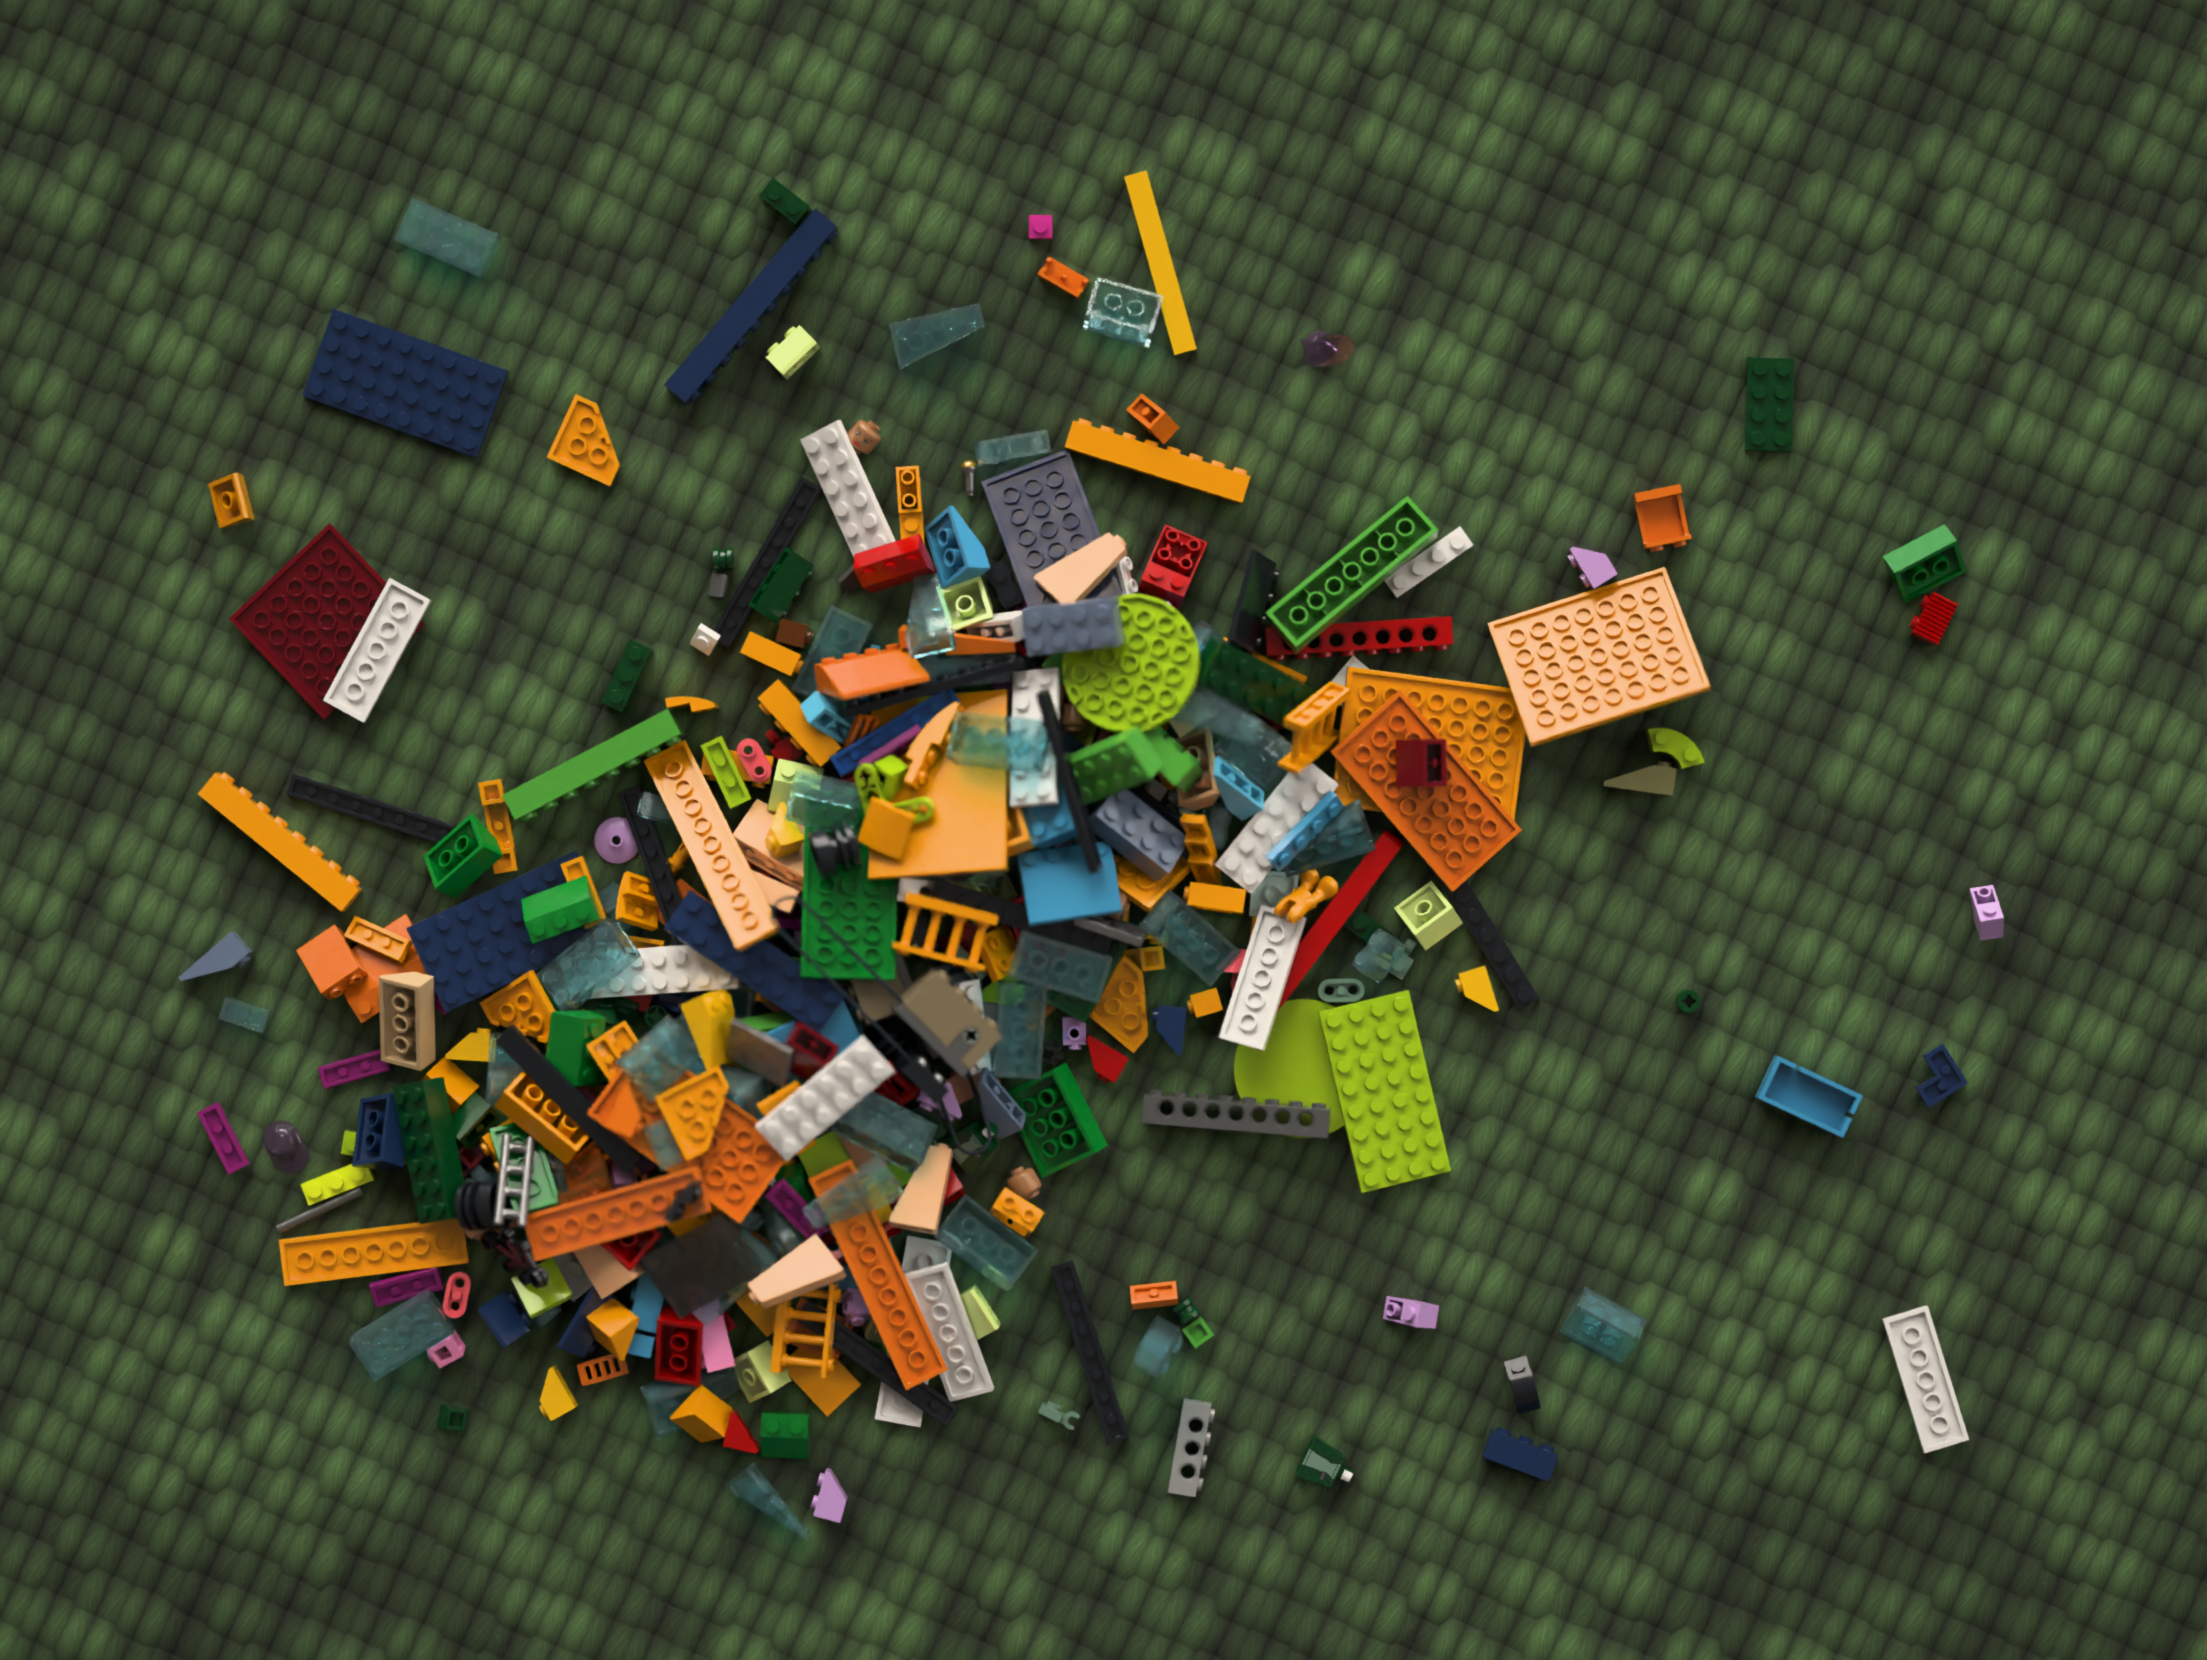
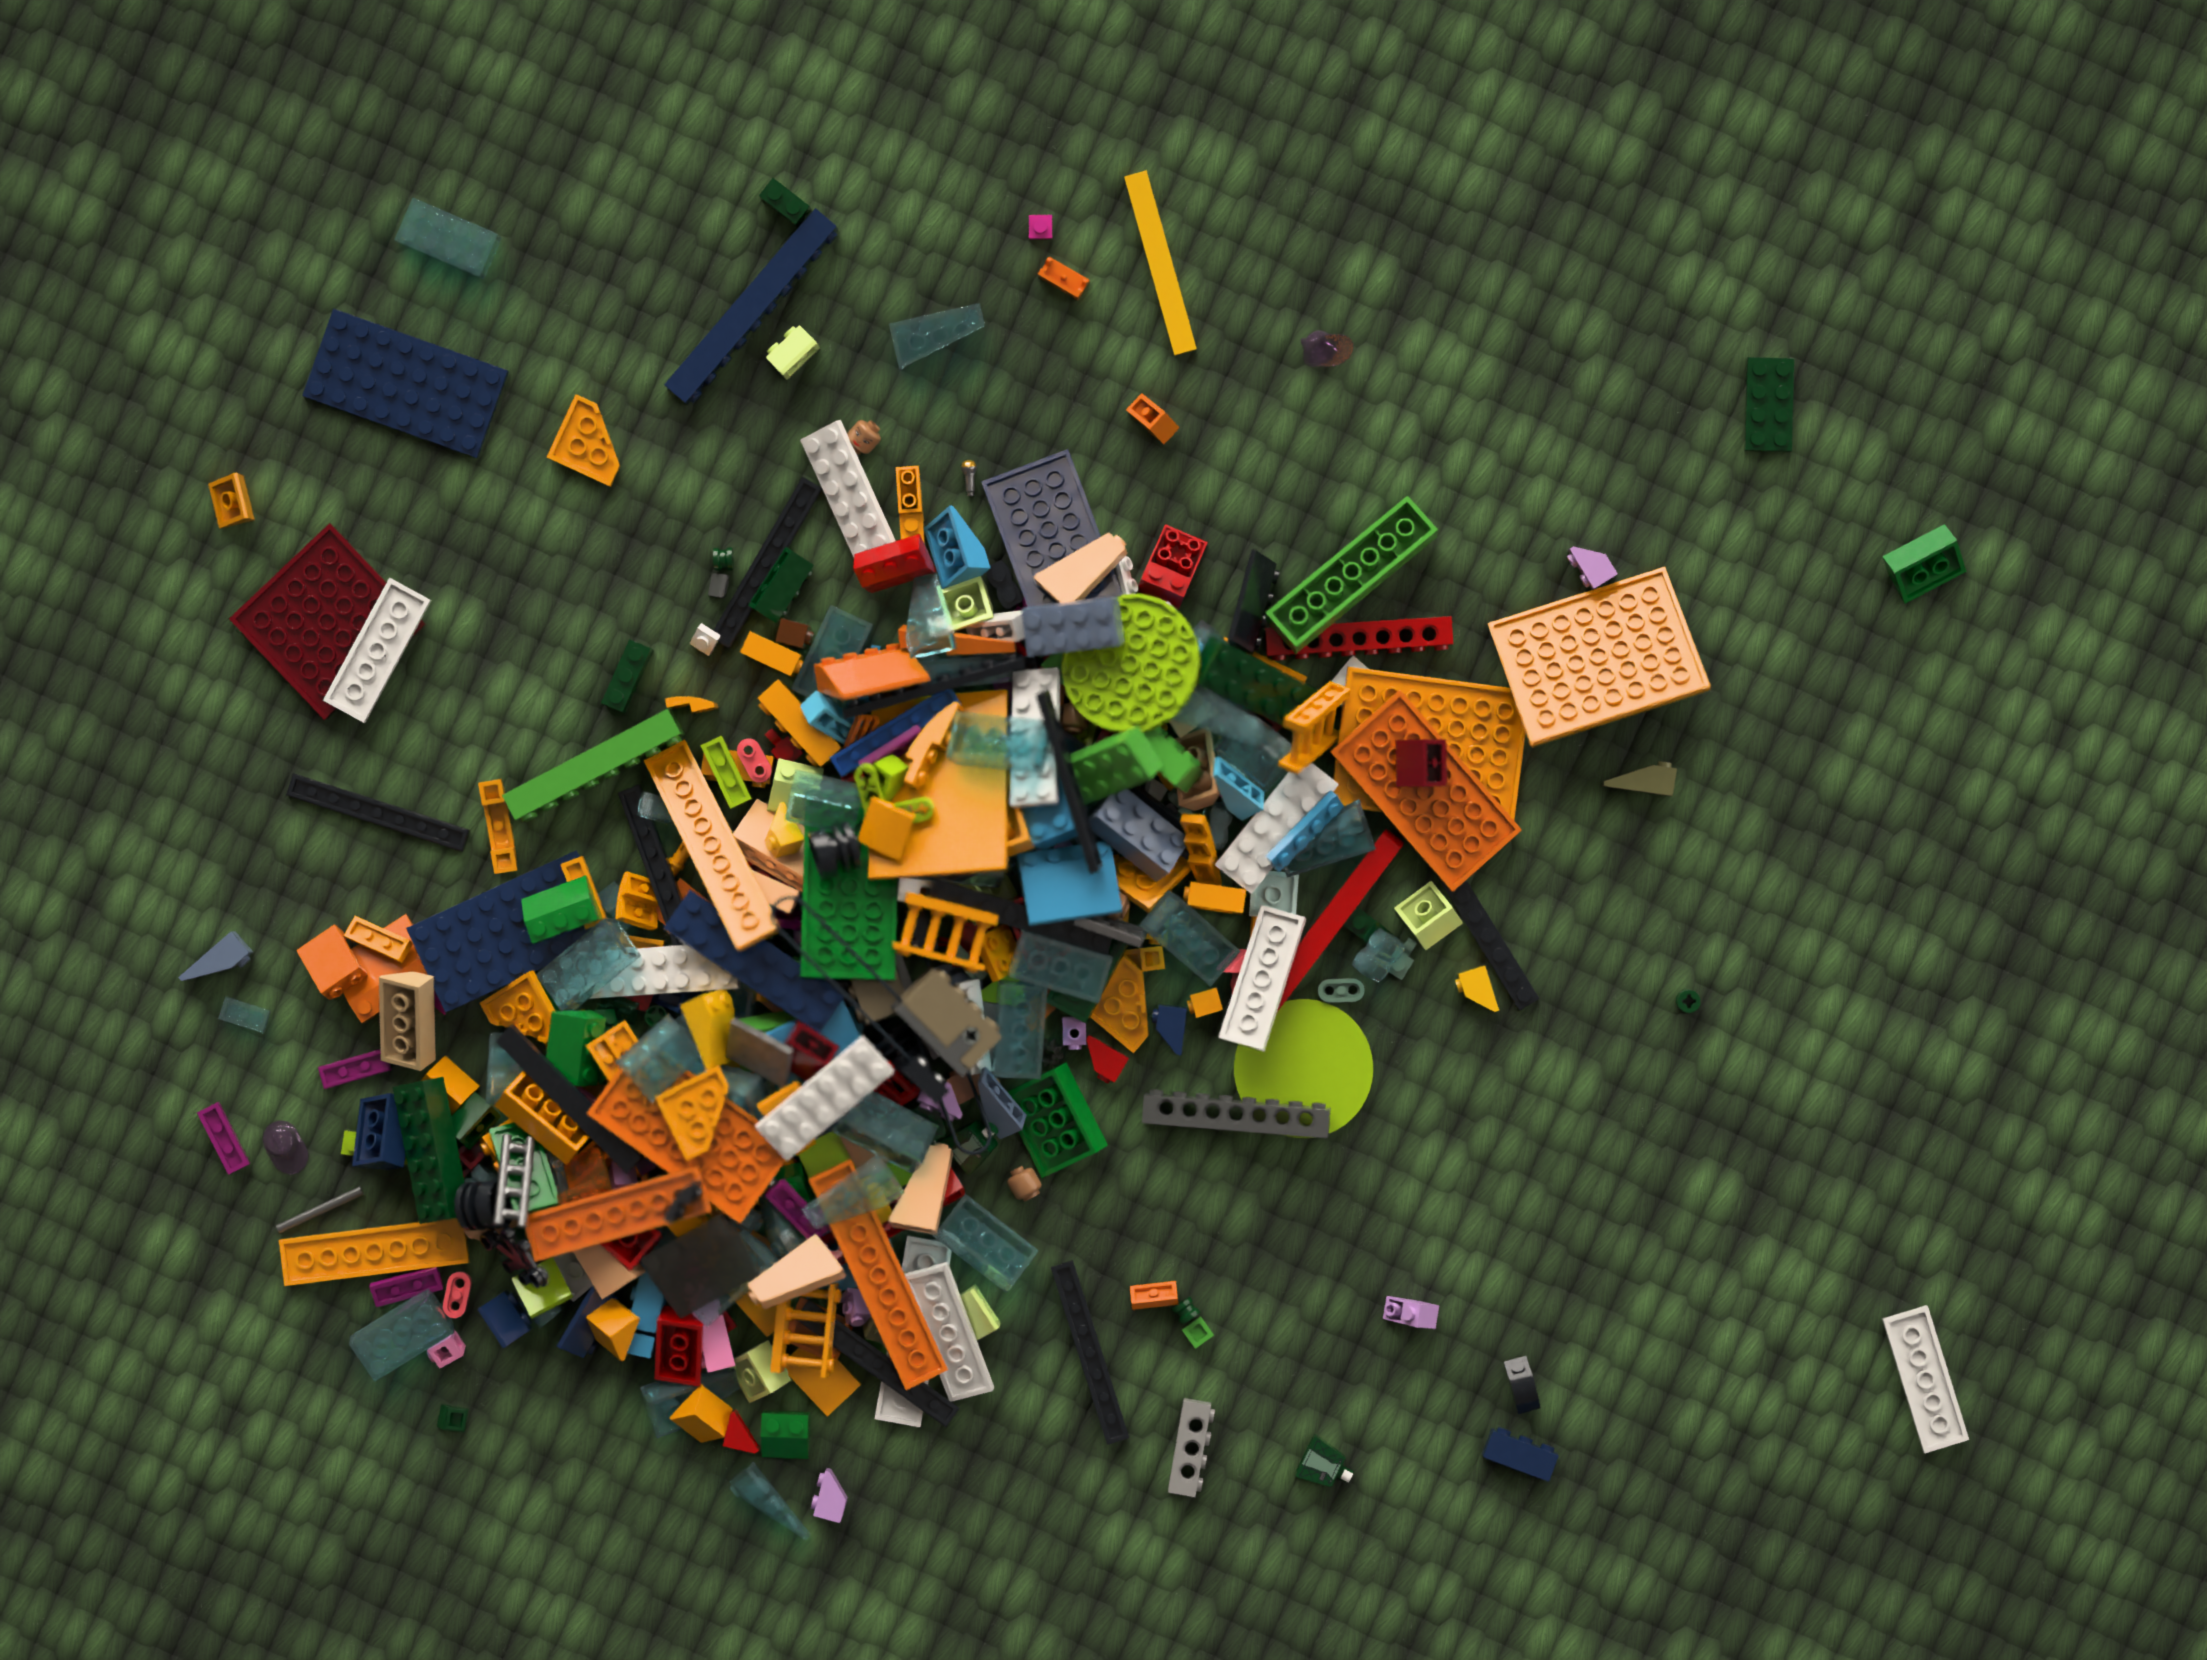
(280, 841): light orange brick -> none
(335, 1183): neon yellow plate -> none
(462, 856): green slope -> none
(473, 1047): yellow slope -> none
(556, 1395): yellow slope -> none
(595, 1378): orange slope -> none
(607, 849): lavender dish -> none
(626, 1114): orange slope -> none
(663, 1144): clear light blue plate -> none
(849, 580): dark grey slope -> none
(1012, 447): clear light blue slope -> none
(1021, 1212): light orange window -> none
(1053, 1412): sand green plate -> none
(1122, 312): clear light blue slope -> none
(1157, 462): light orange brick -> none
(1157, 1346): clear light blue brick -> none
(1302, 900): light orange piece -> none
(1384, 1091): lime plate -> none
(1428, 562): white plate -> none
(1603, 1325): clear light blue slope -> none
(1661, 518): orange panel -> none
(1675, 745): lime brick -> none
(1808, 1096): dark azure piece -> none
(1932, 619): red brick -> none
(1946, 1076): dark blue plate -> none
(1987, 912): lavender slope -> none

